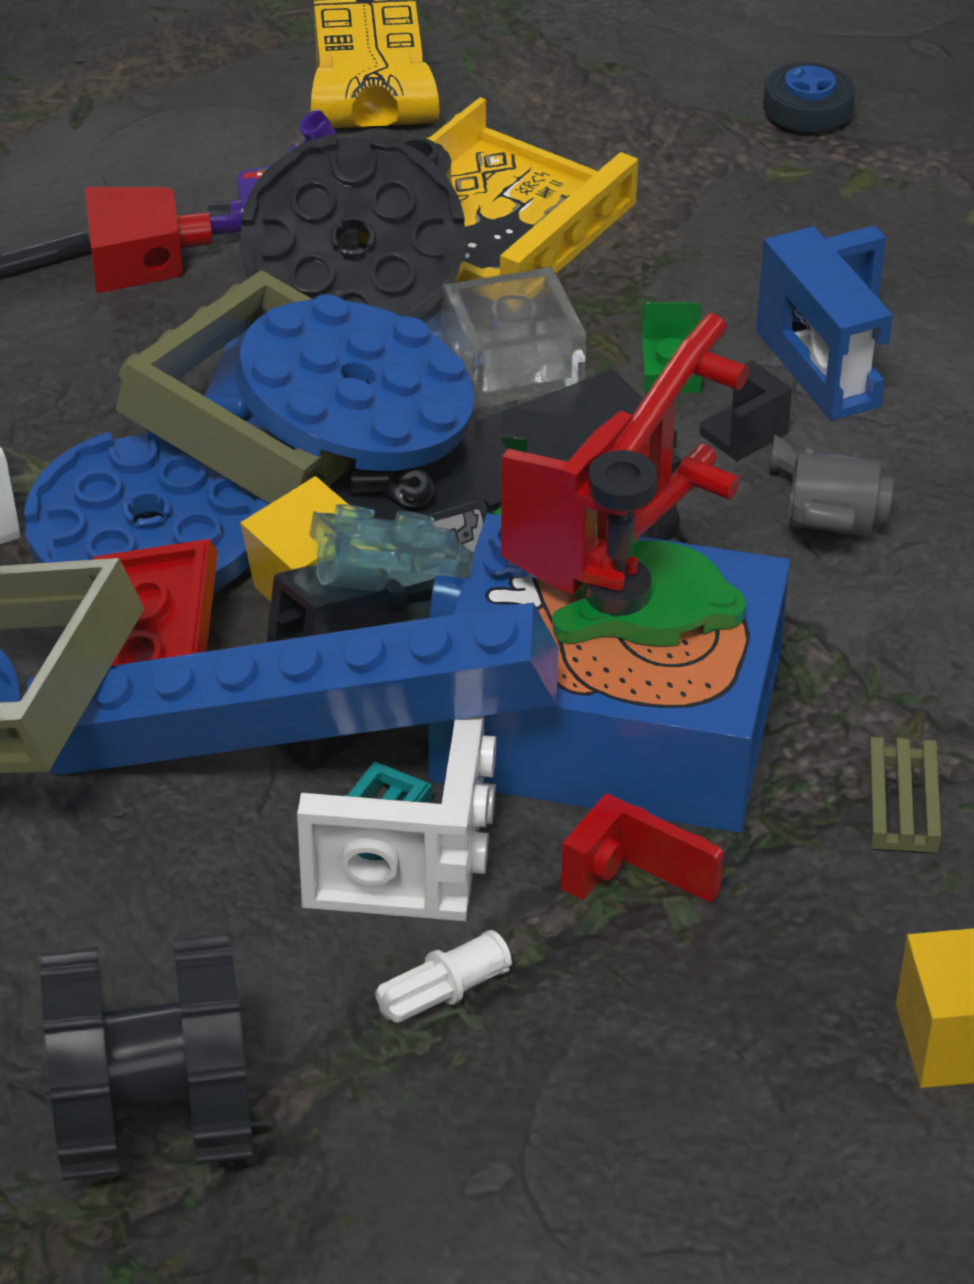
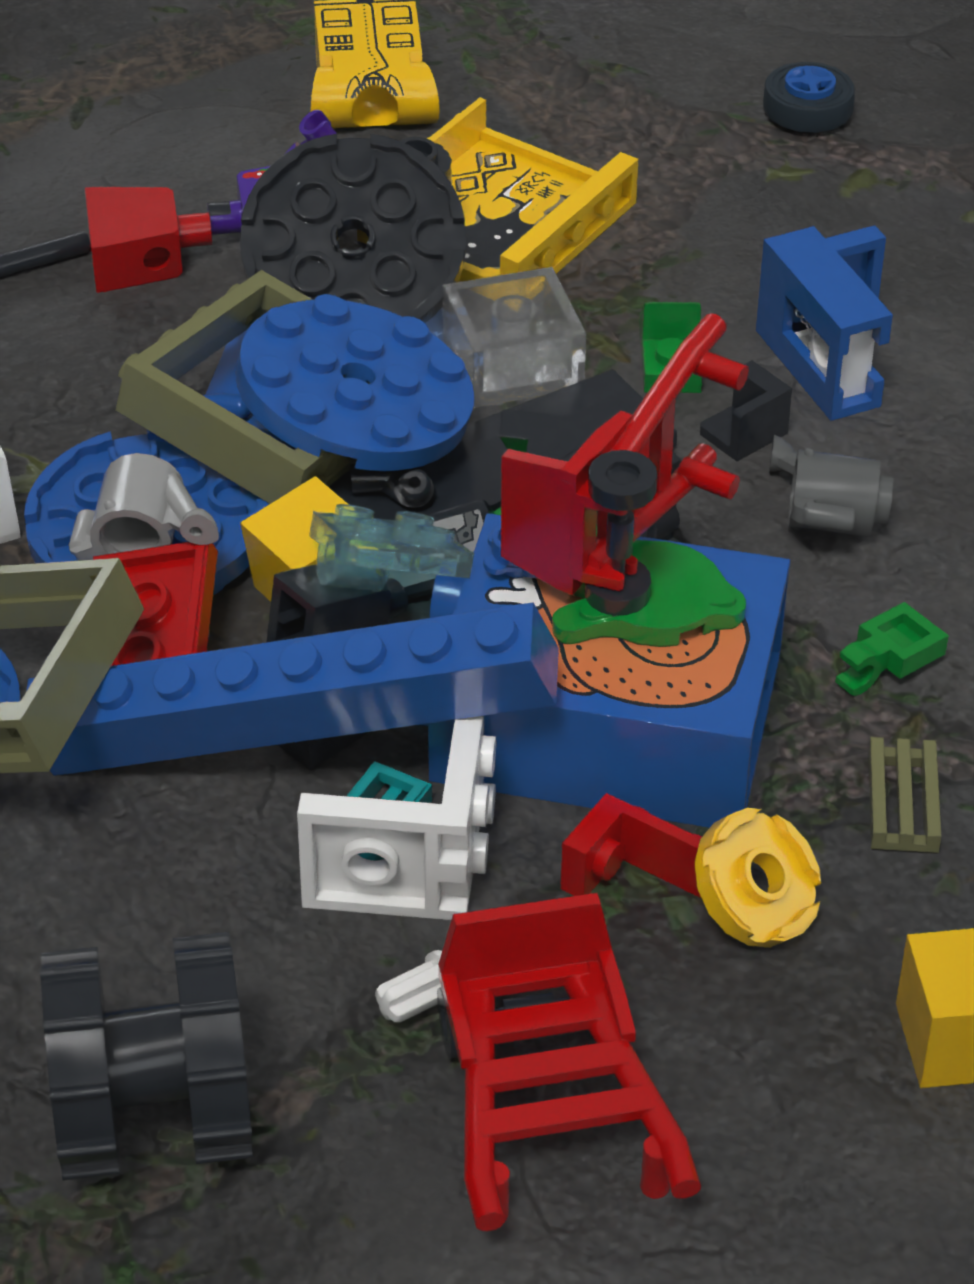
(140, 509): none -> light grey piece
(535, 950): none -> red hand
(728, 885): none -> yellow tile
(892, 641): none -> green plate

